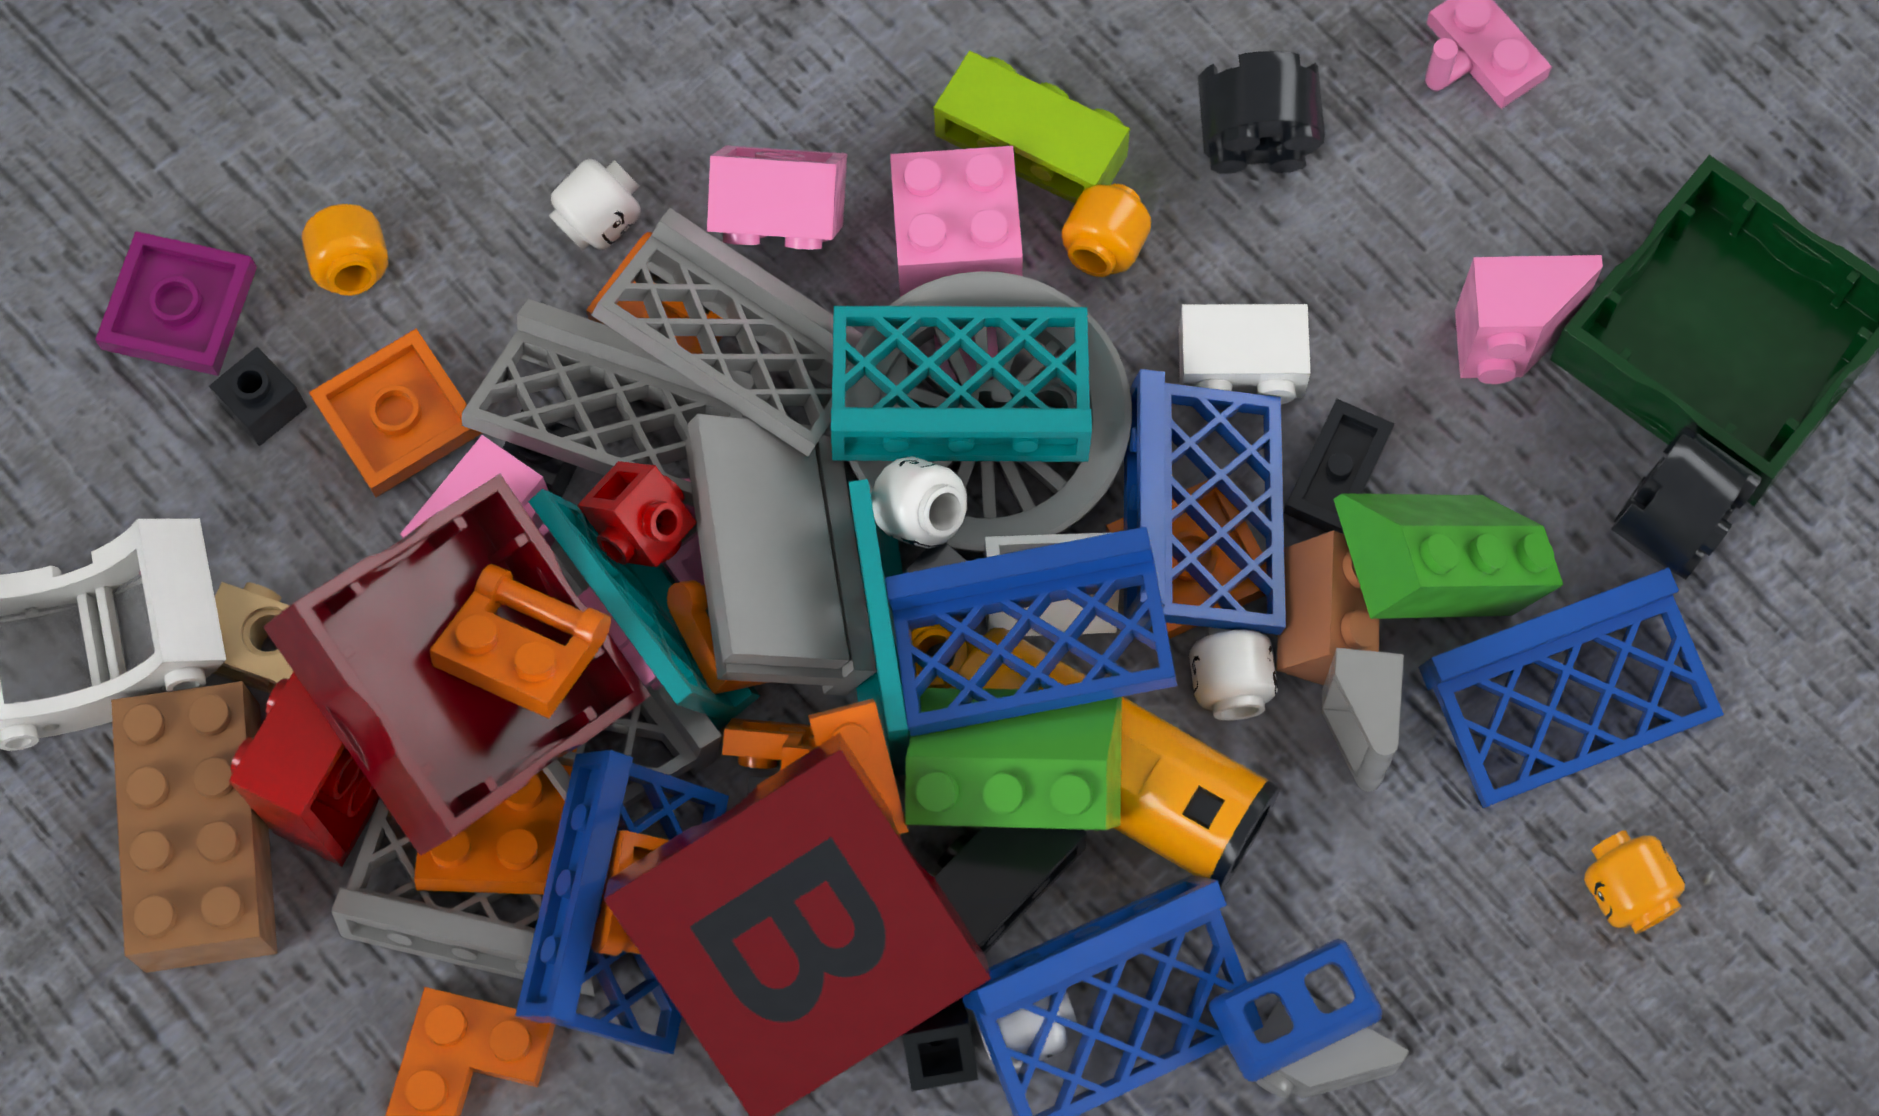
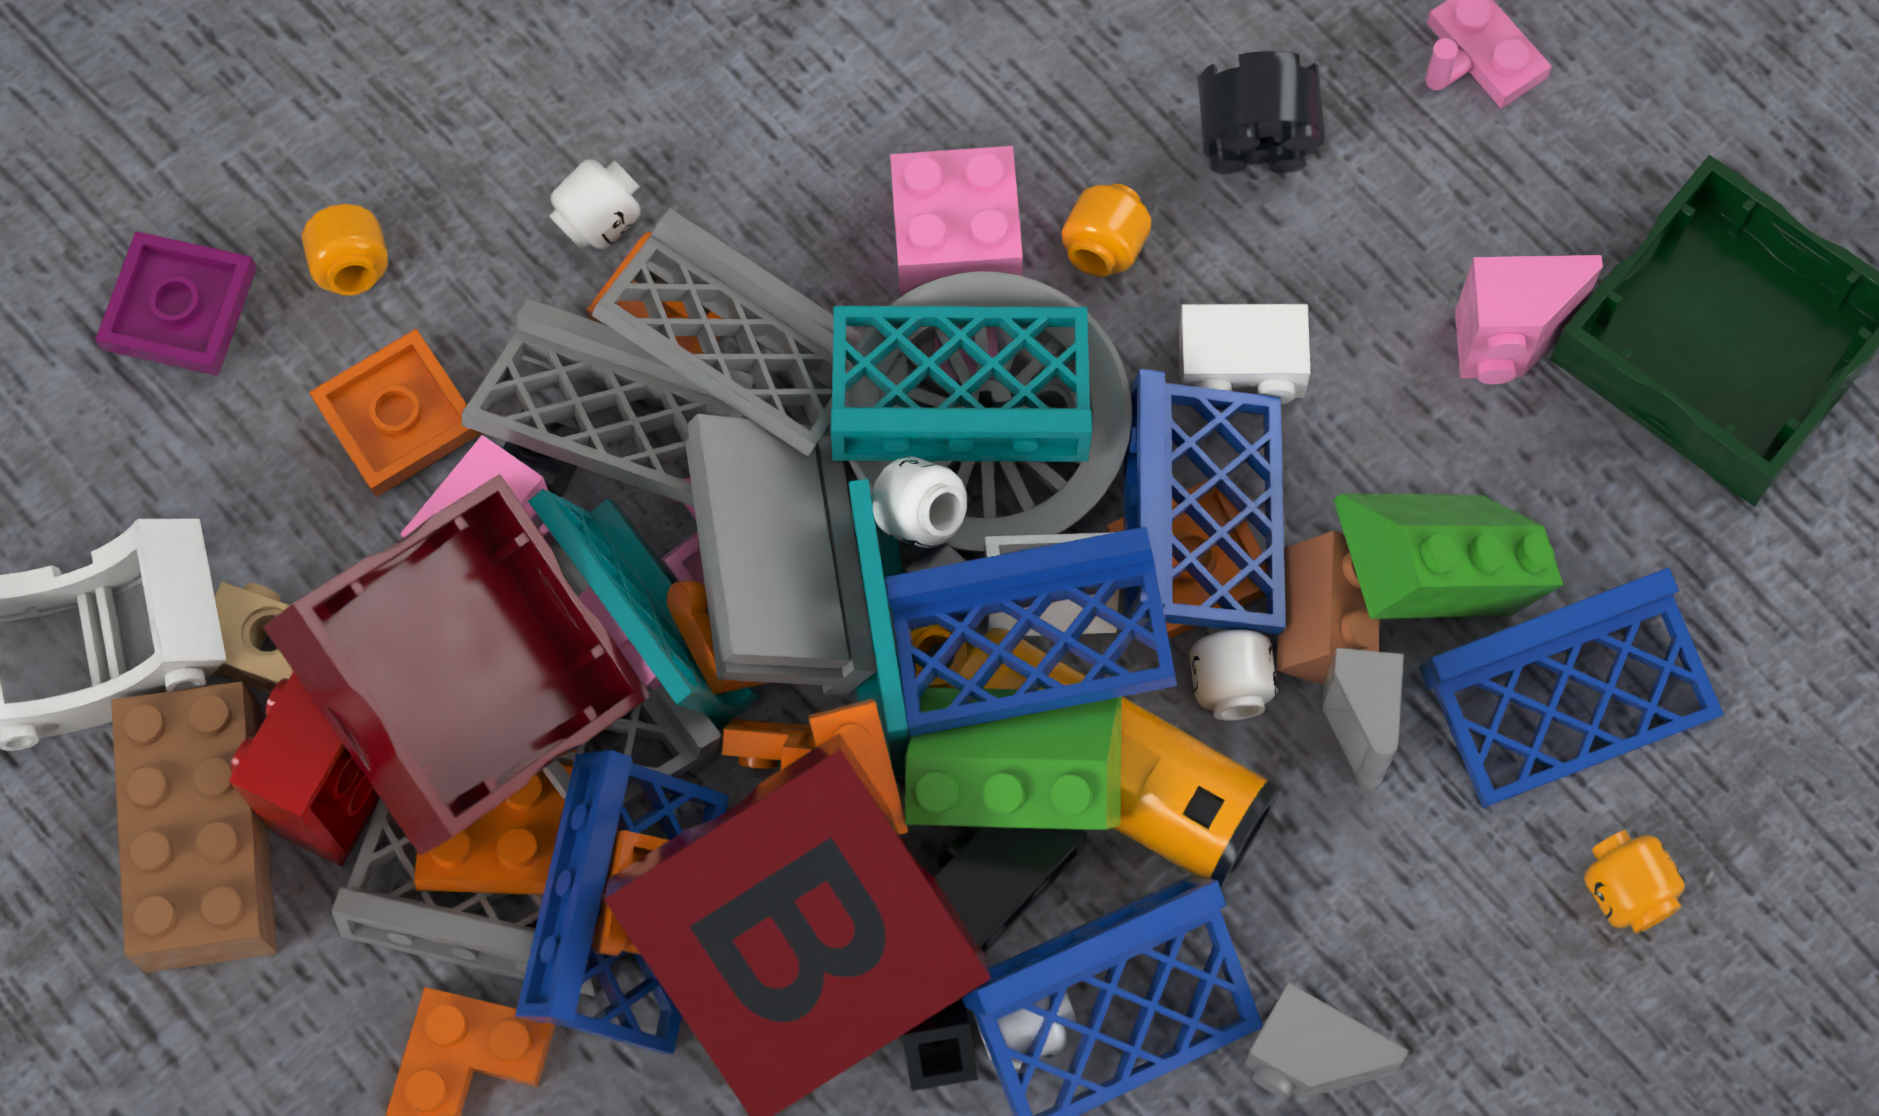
(262, 411): black plate -> none
(512, 658): orange plate -> none
(637, 514): red brick -> none
(776, 194): bright pink brick -> none
(1052, 137): lime brick -> none
(1311, 1027): blue piece -> none
(1338, 464): black plate -> none
(1685, 503): black brick -> none

